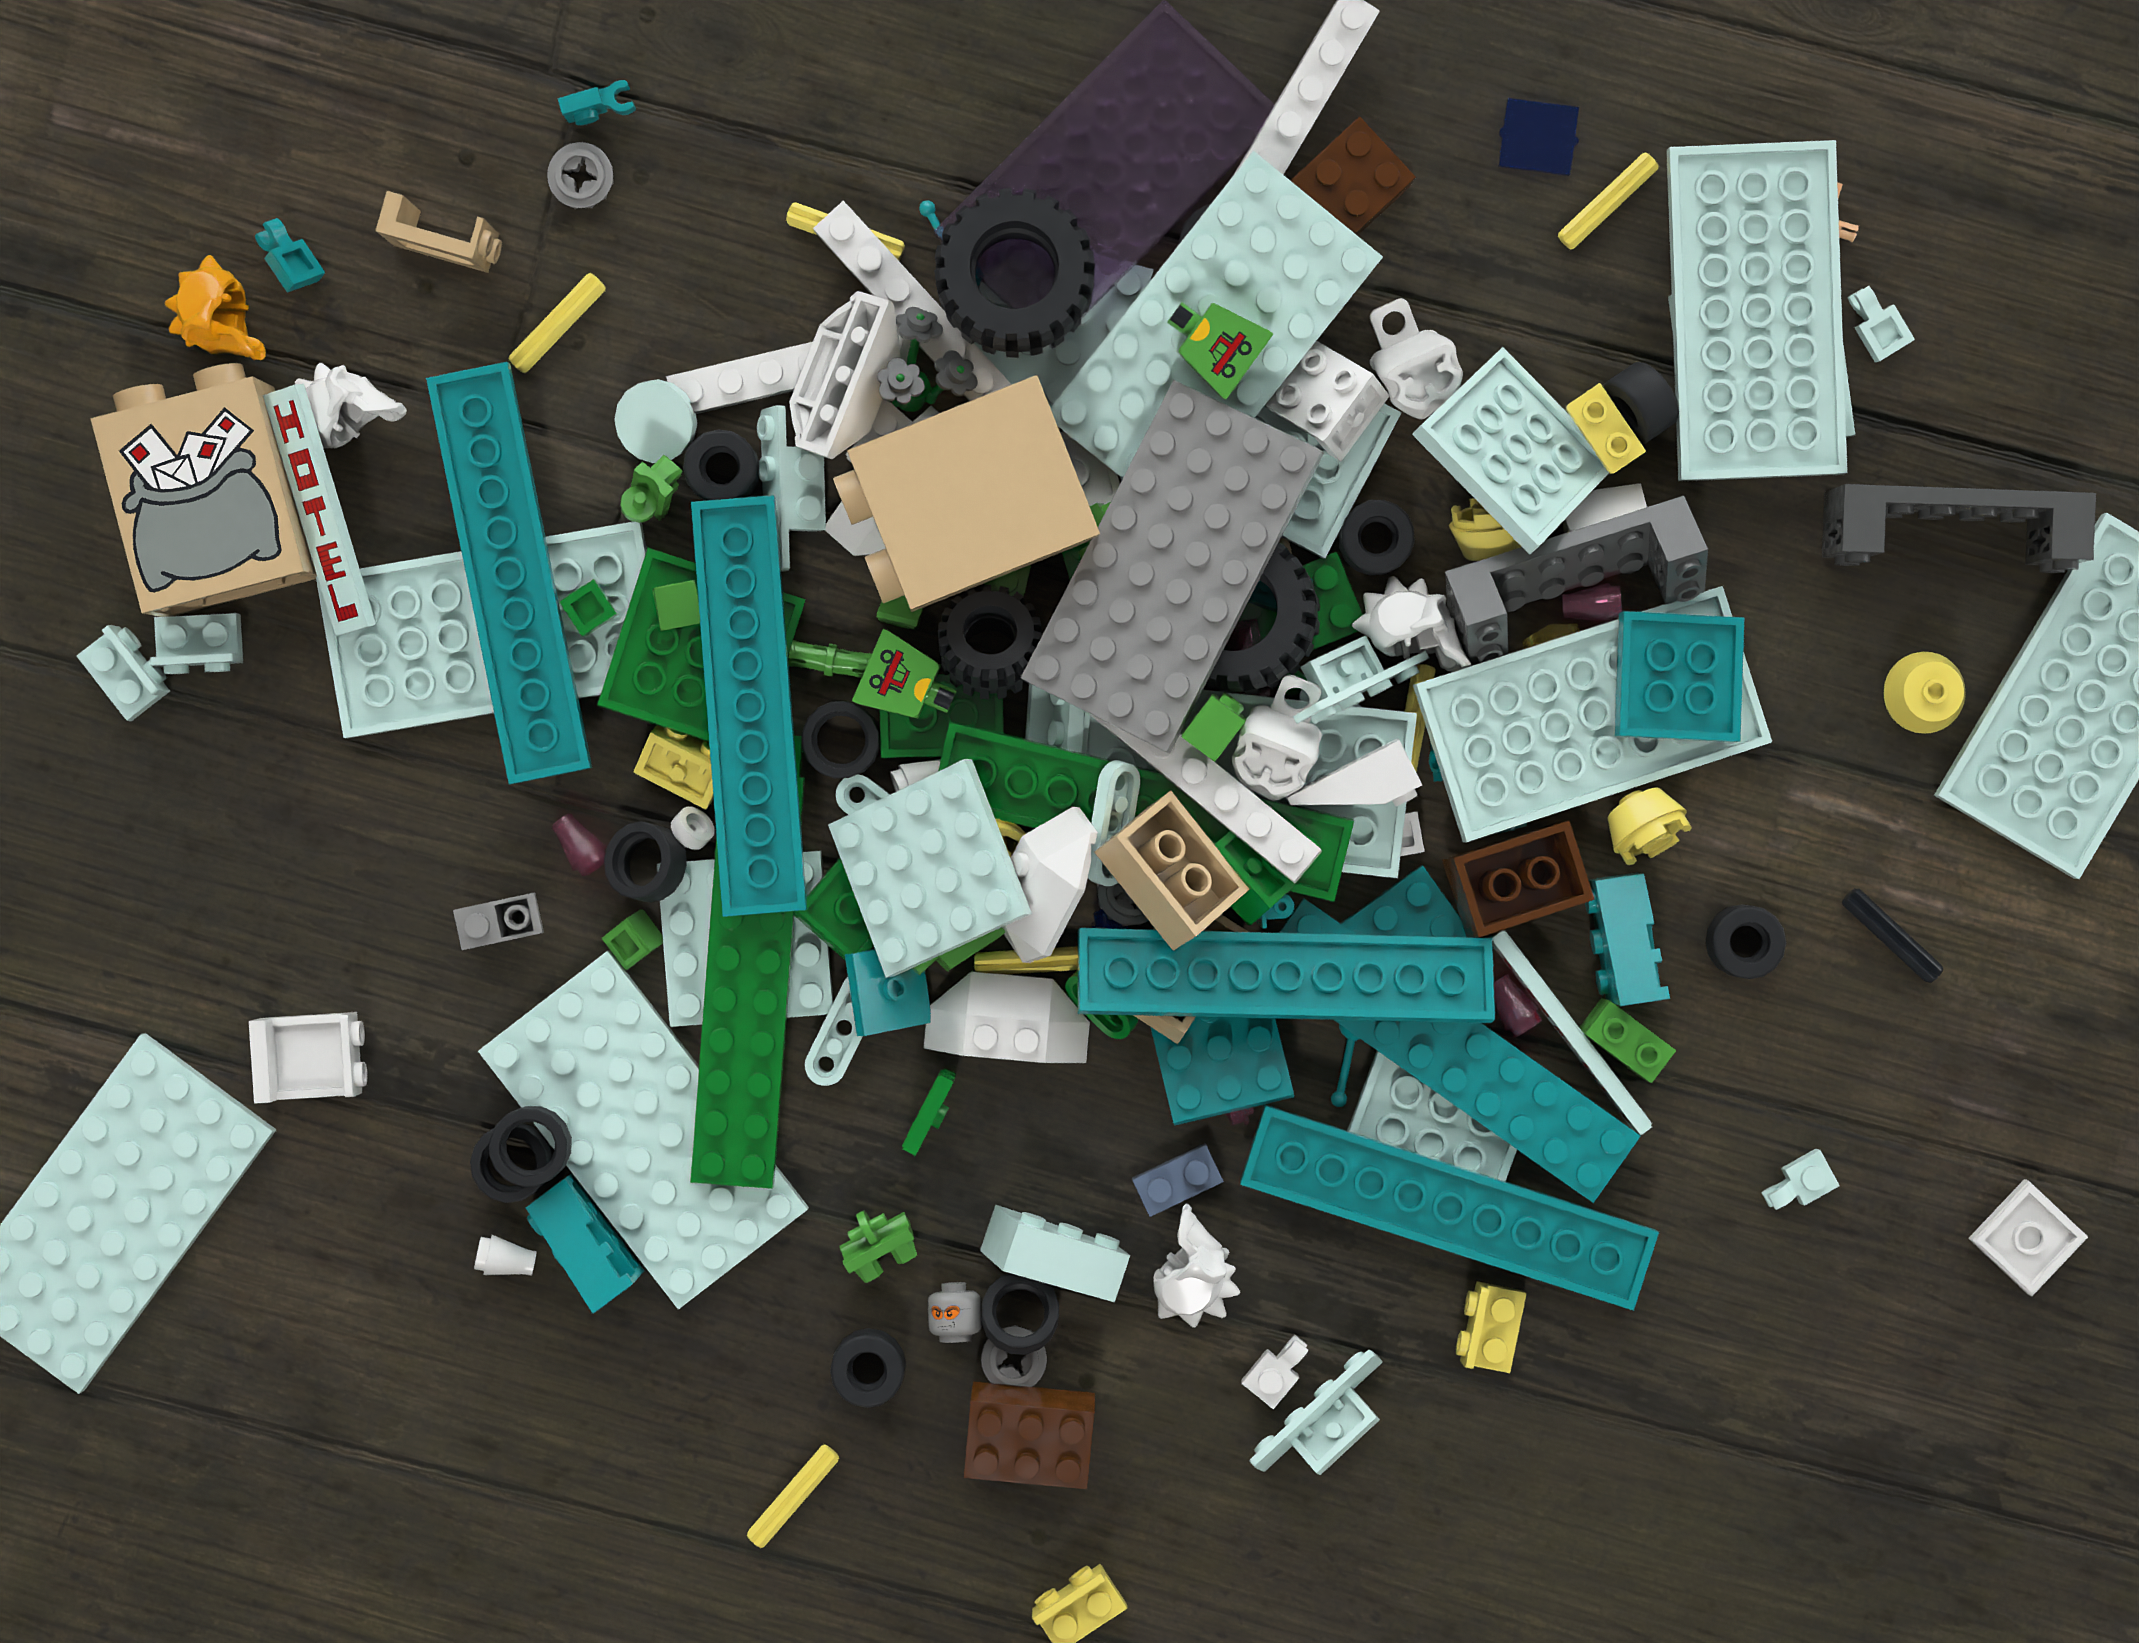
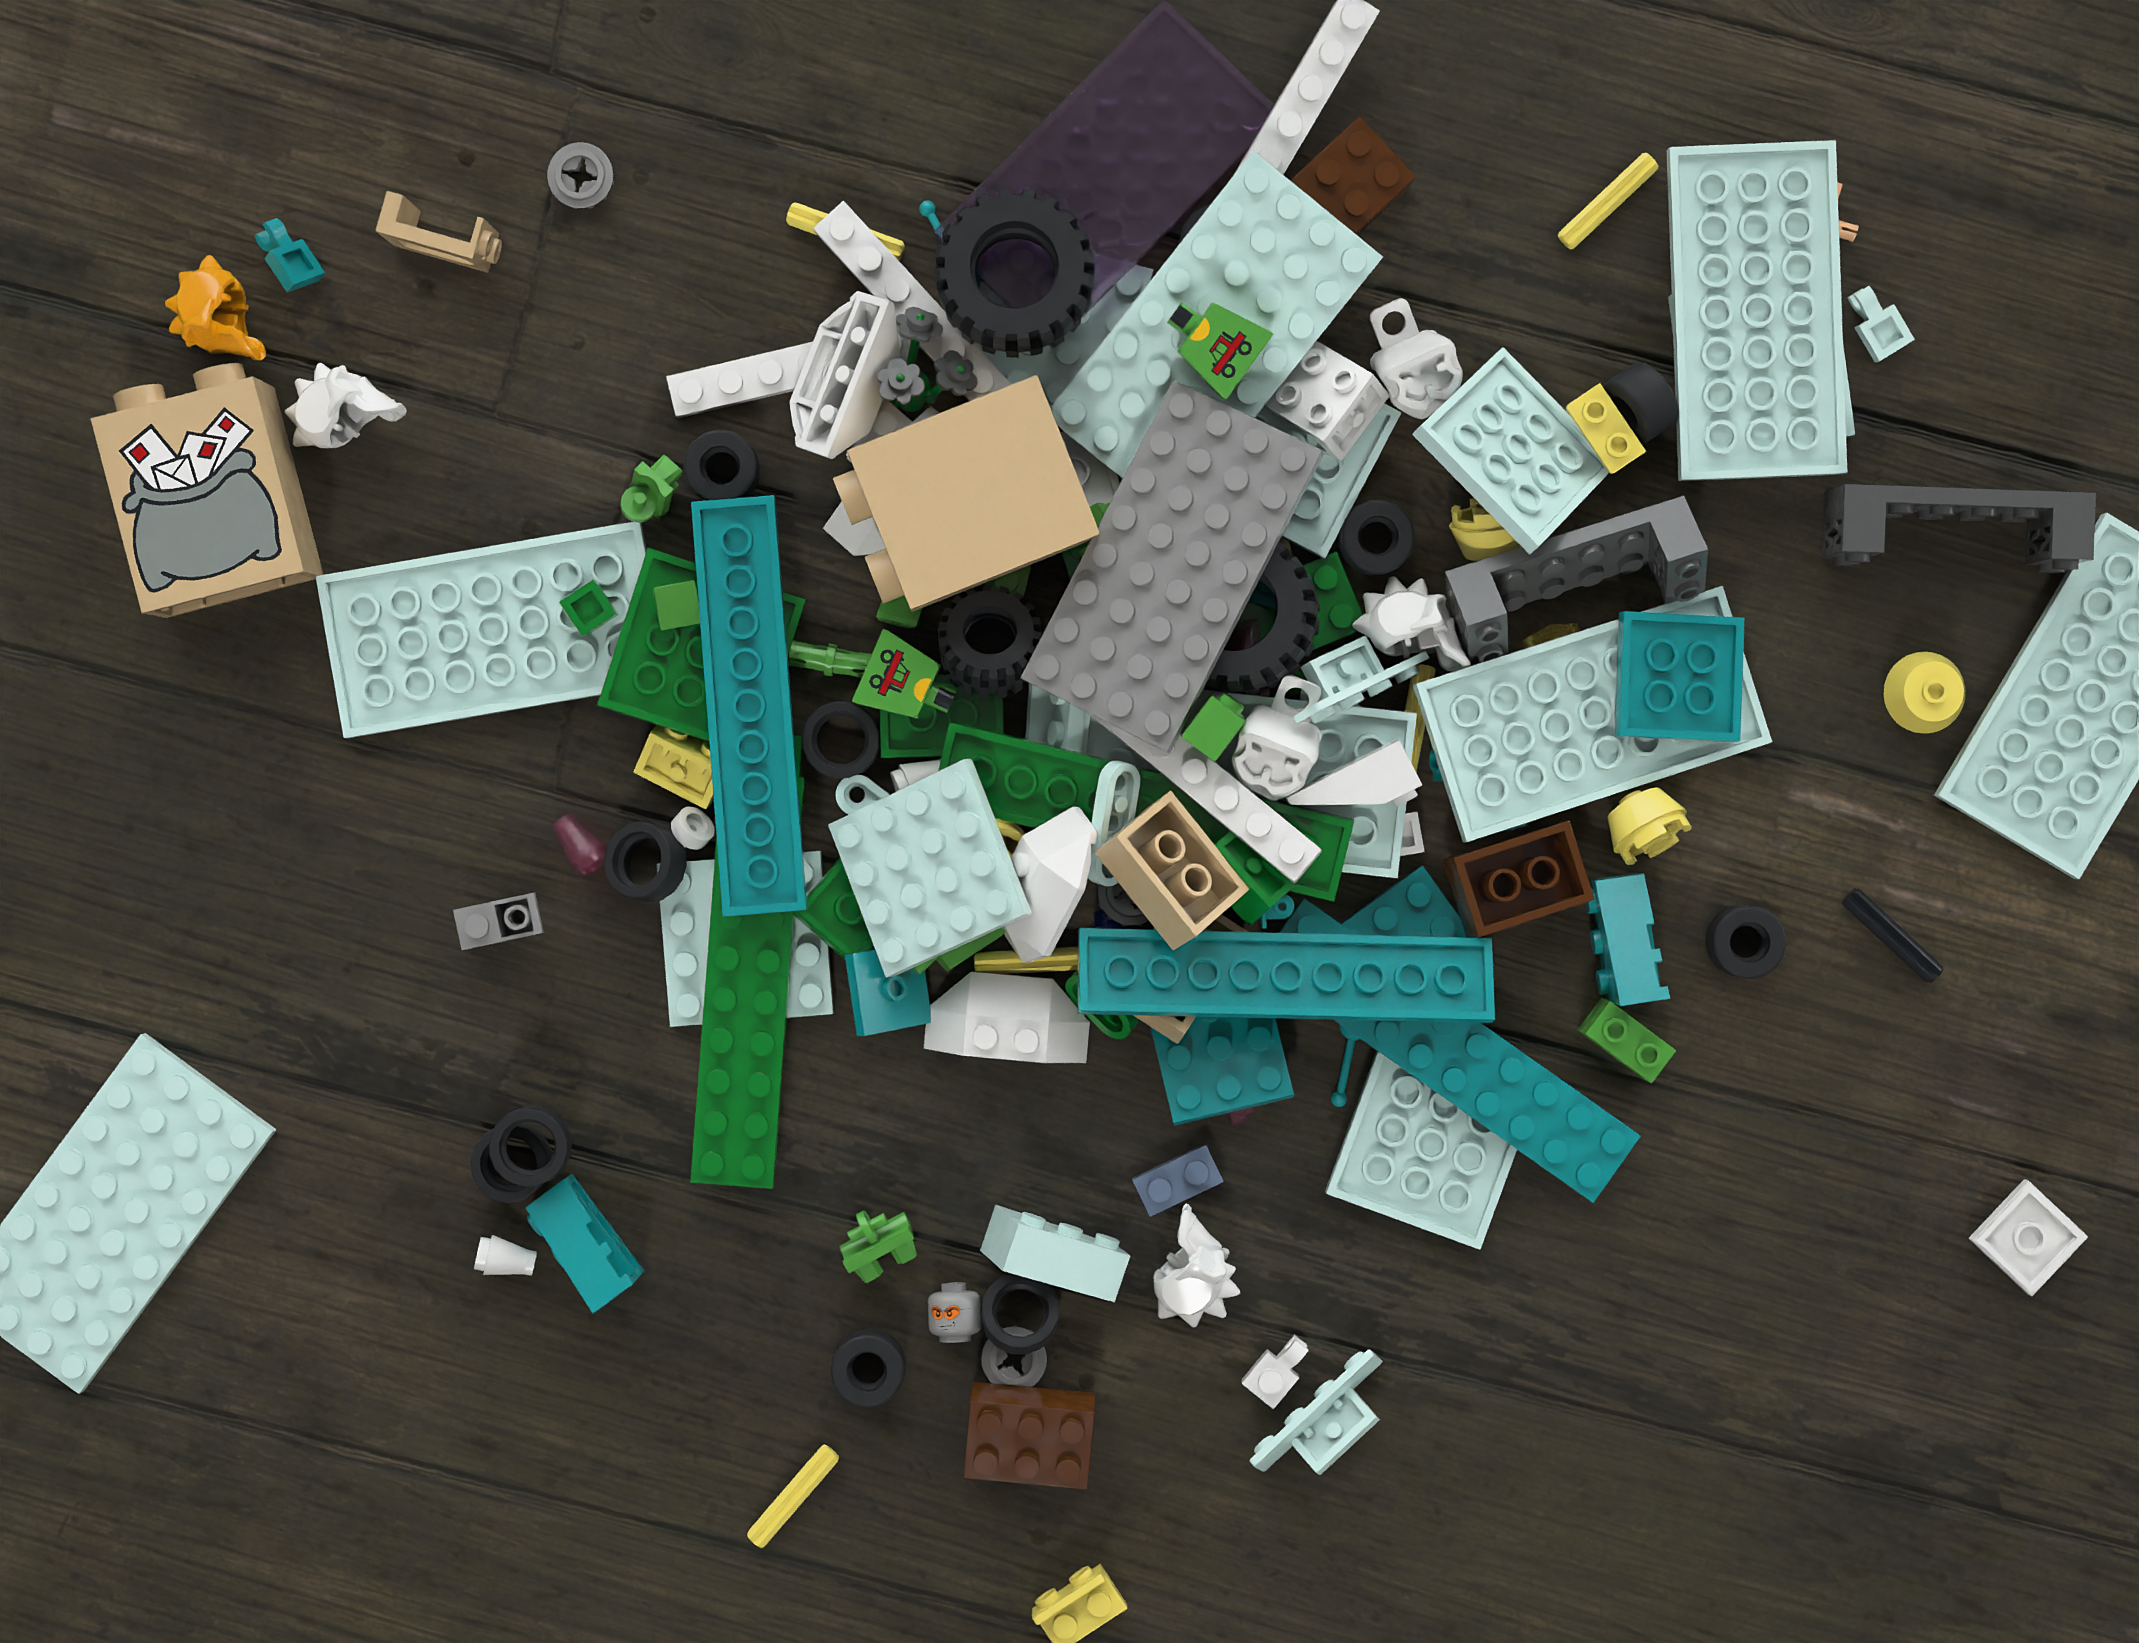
(124, 671): light aqua bracket -> none
(197, 640): light aqua bracket -> none
(307, 1056): white panel -> none
(319, 509): light aqua tile -> none
(509, 573): teal plate -> none
(557, 323): light yellow axle -> none
(588, 104): teal plate -> none
(630, 1106): light aqua plate -> none
(633, 939): bright green slope -> none
(655, 420): light aqua tile -> none
(793, 479): light aqua bracket -> none
(833, 1043): light aqua plate -> none
(931, 1112): green plate -> none
(1449, 1207): teal plate -> none
(1491, 1327): light yellow bracket -> none
(1514, 1007): clear pink cone -> none
(1538, 136): clear blue piece -> none
(1570, 1032): light aqua tile -> none
(1595, 603): clear pink cone -> none
(1605, 505): white slope -> none
(1805, 1179): light aqua plate -> none

